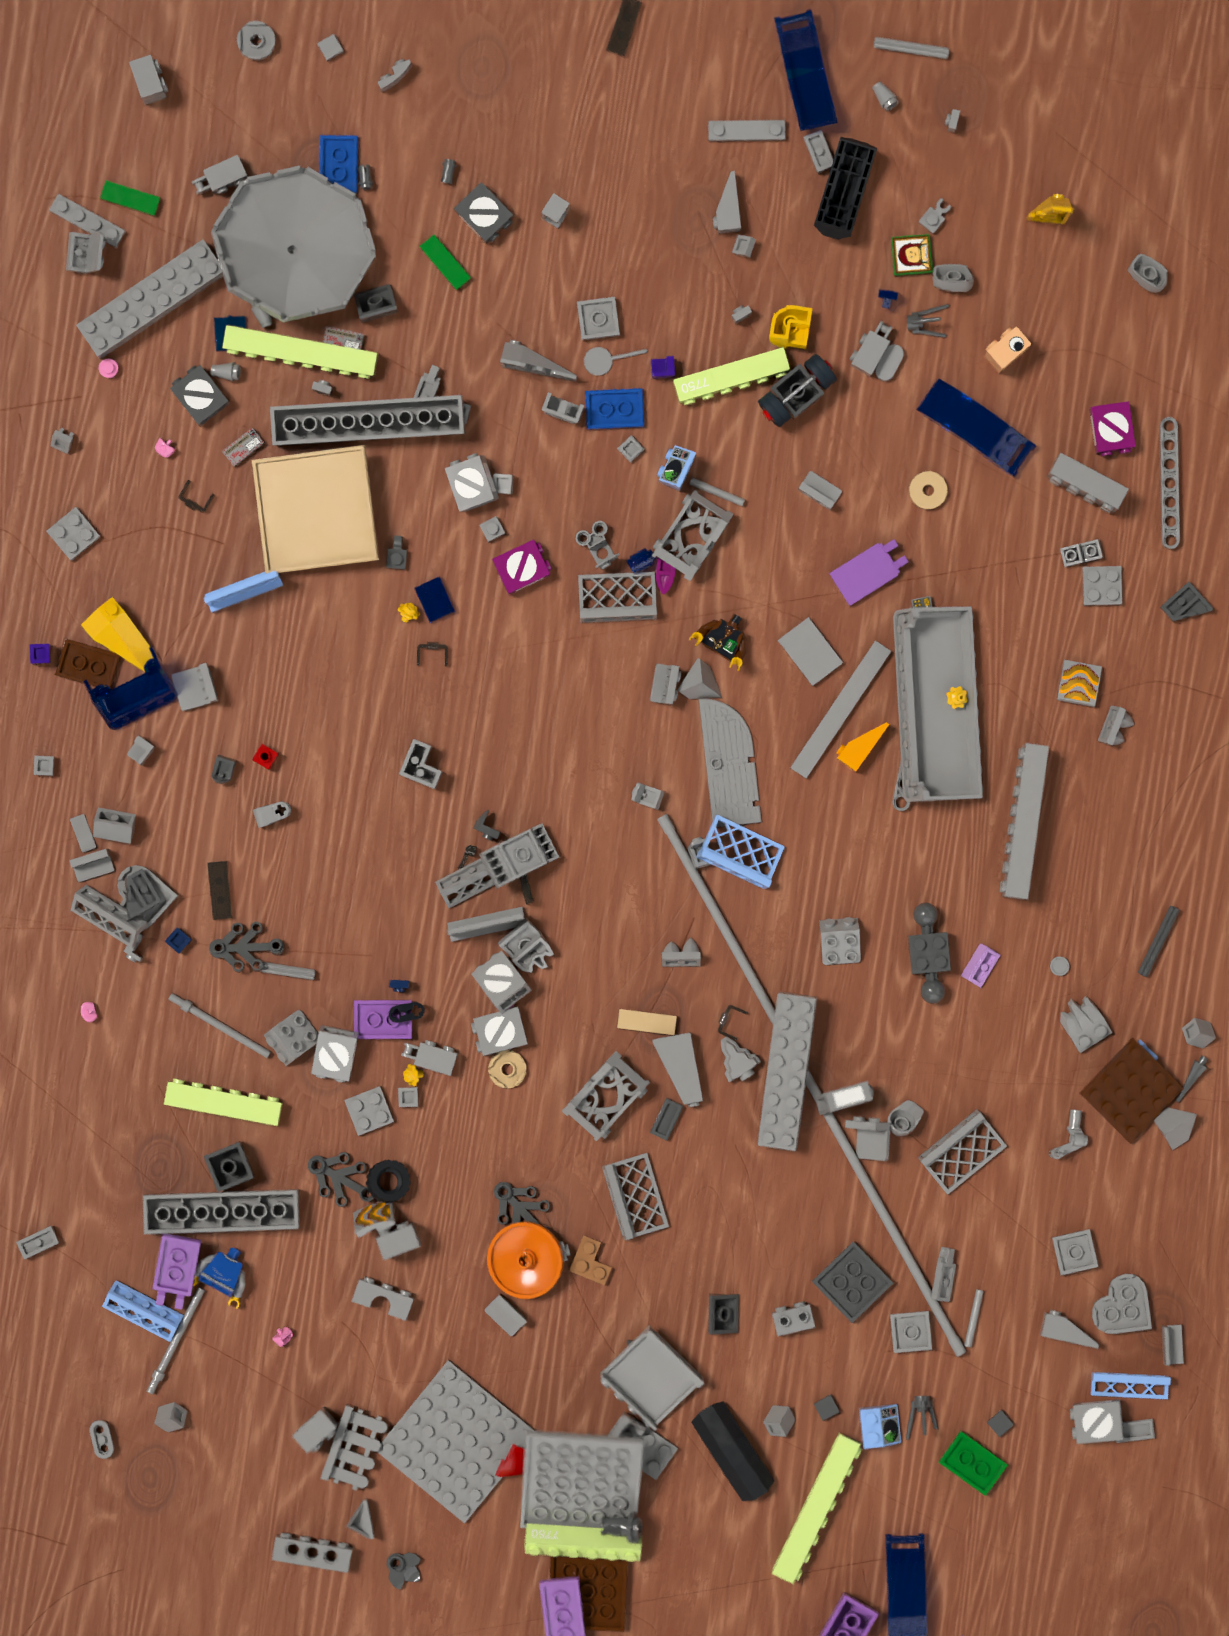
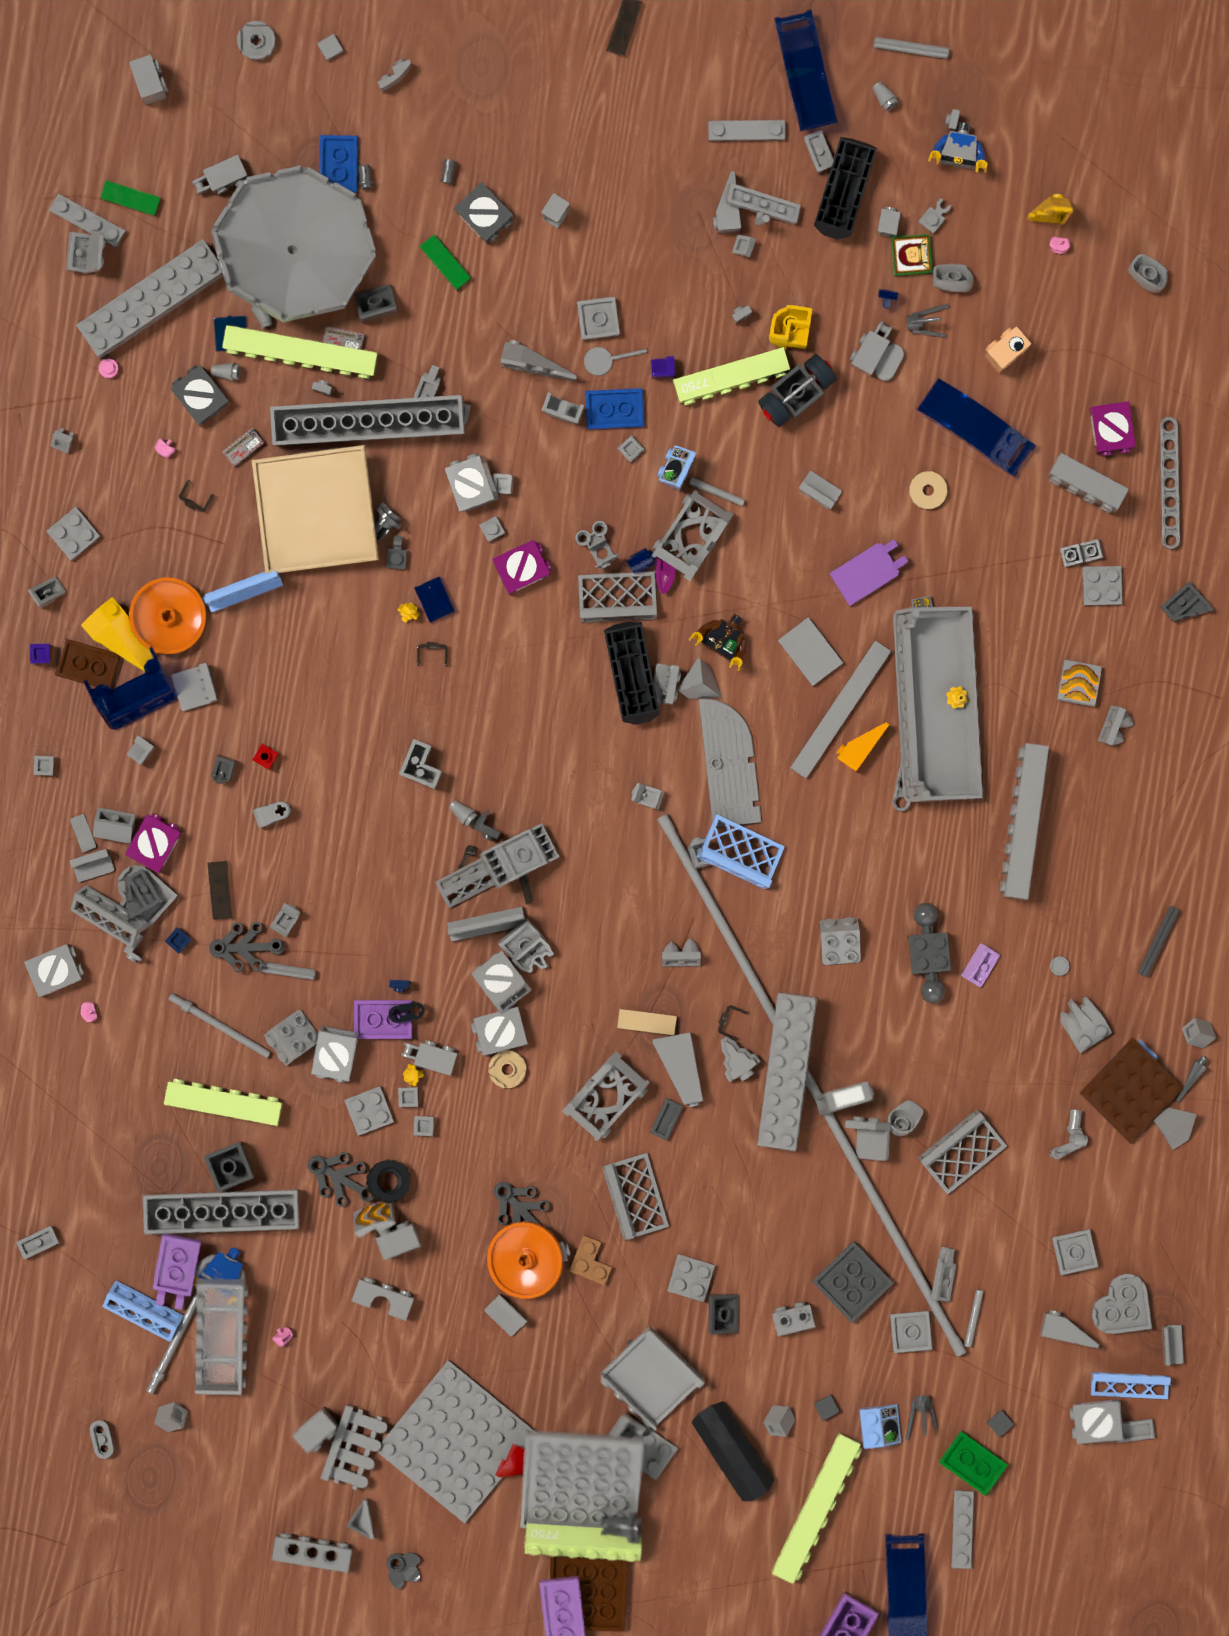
(47, 592): none -> light grey slope
(54, 970): none -> light grey brick
(154, 842): none -> magenta brick
(167, 615): none -> orange dish
(220, 1336): none -> clear window
(285, 919): none -> light grey bracket
(386, 521): none -> dark grey piece
(423, 1125): none -> light grey plate
(464, 814): none -> light grey cone
(632, 672): none -> black piece
(690, 1278): none -> light grey plate
(762, 204): none -> light grey plate
(888, 222): none -> light grey brick
(960, 150): none -> torso
(962, 1529): none -> light grey plate
(1059, 245): none -> bright pink piece

